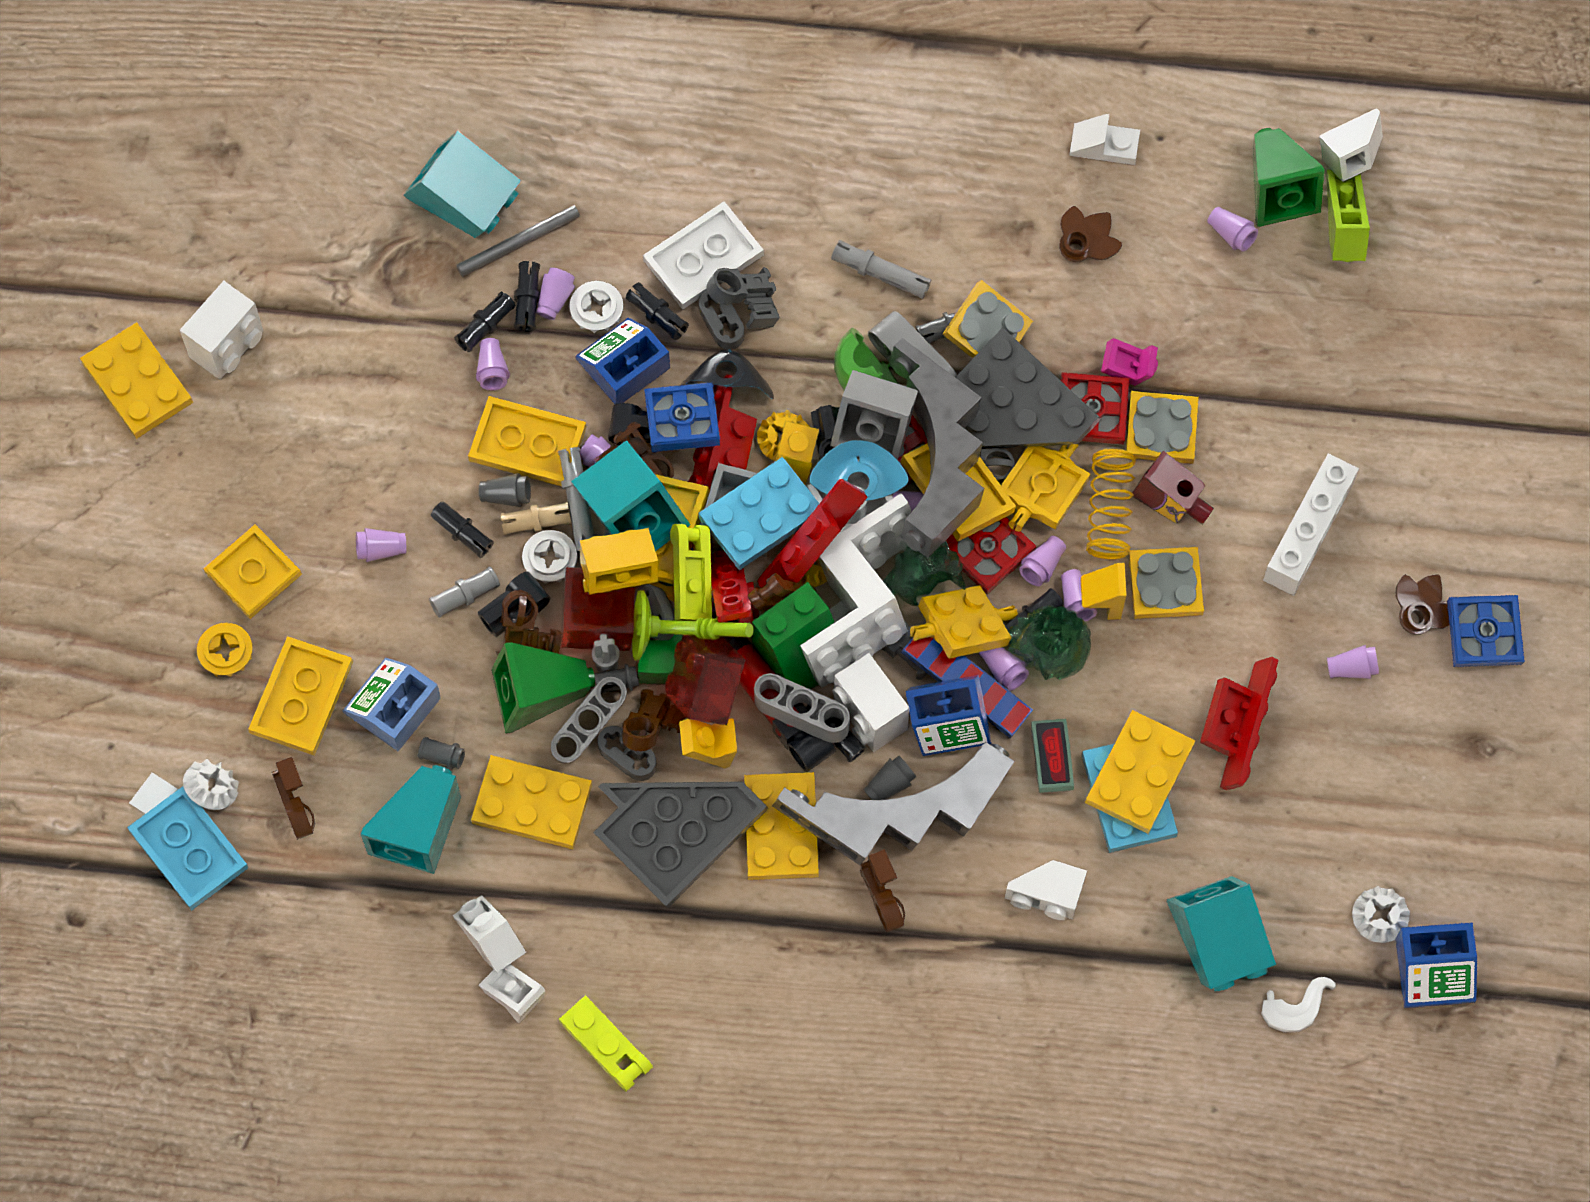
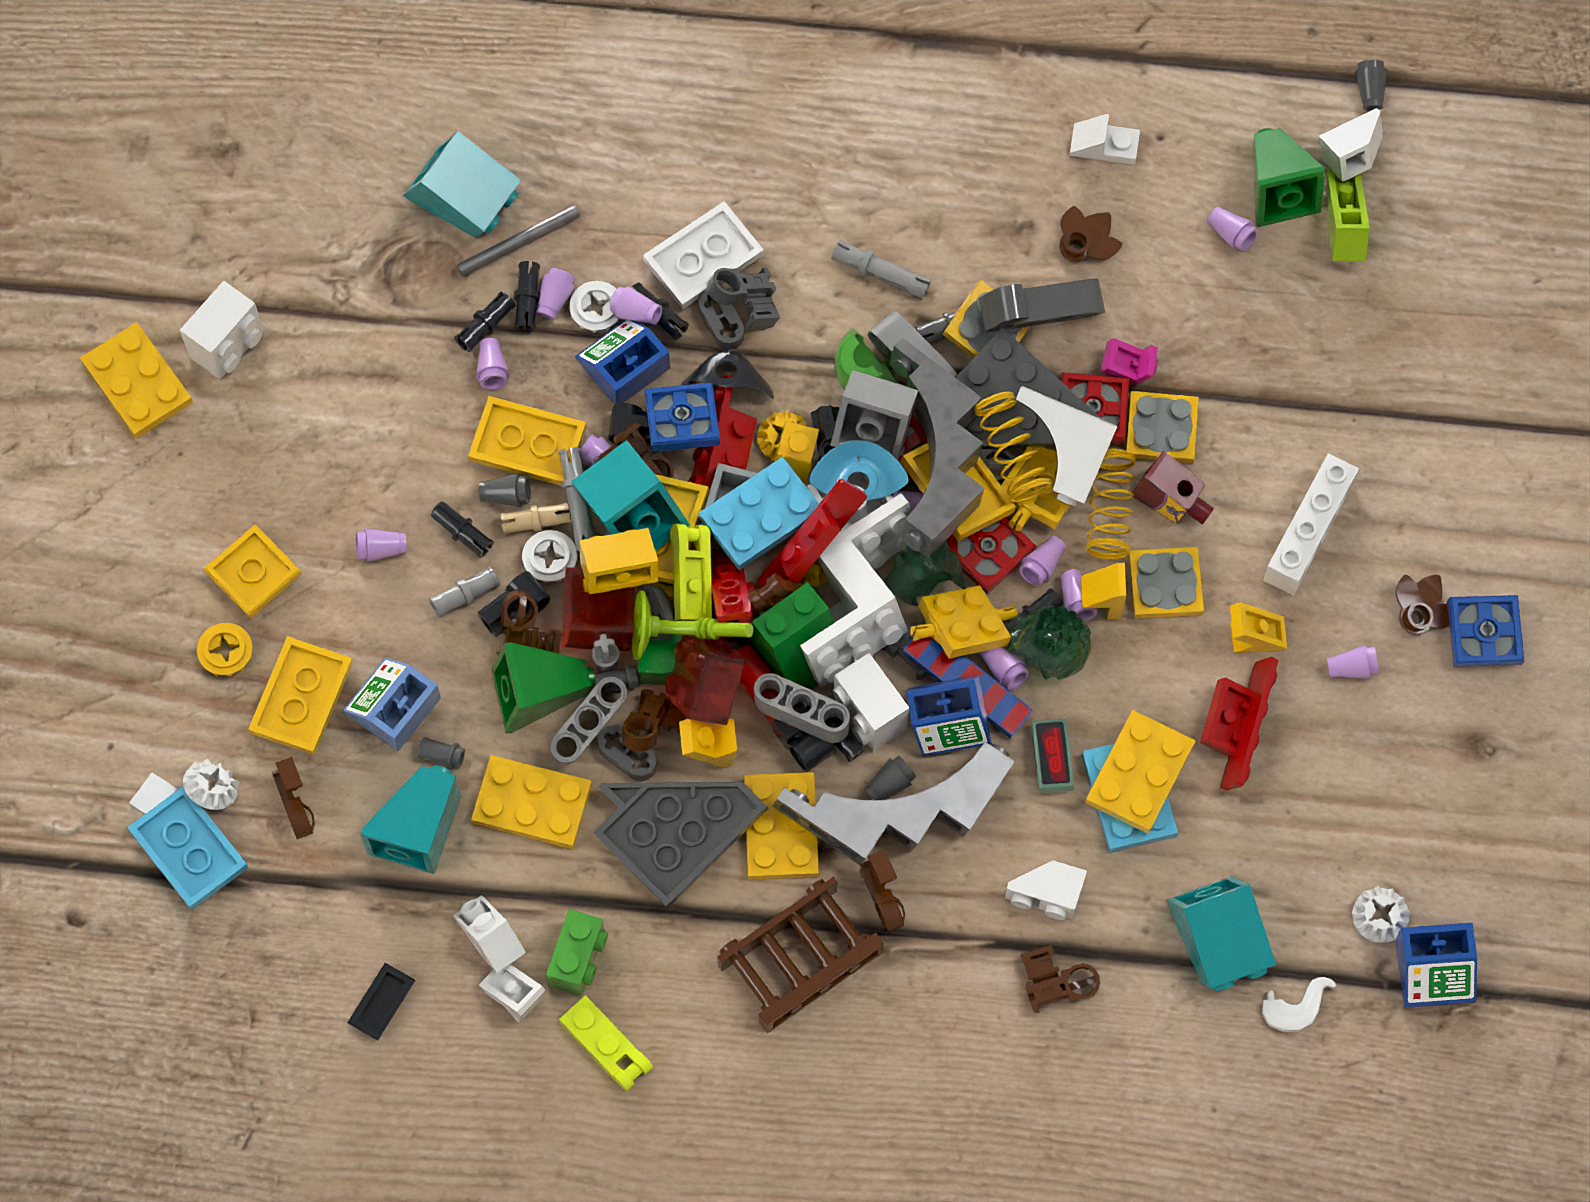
(381, 1001): none -> black tile
(575, 952): none -> bright green brick
(634, 306): none -> lavender cone
(804, 989): none -> reddish brown fence
(1010, 402): none -> yellow piece
(1019, 307): none -> dark grey beam
(1048, 985): none -> reddish brown piece
(1079, 443): none -> white arch
(1256, 629): none -> yellow slope
(1371, 83): none -> dark grey cone

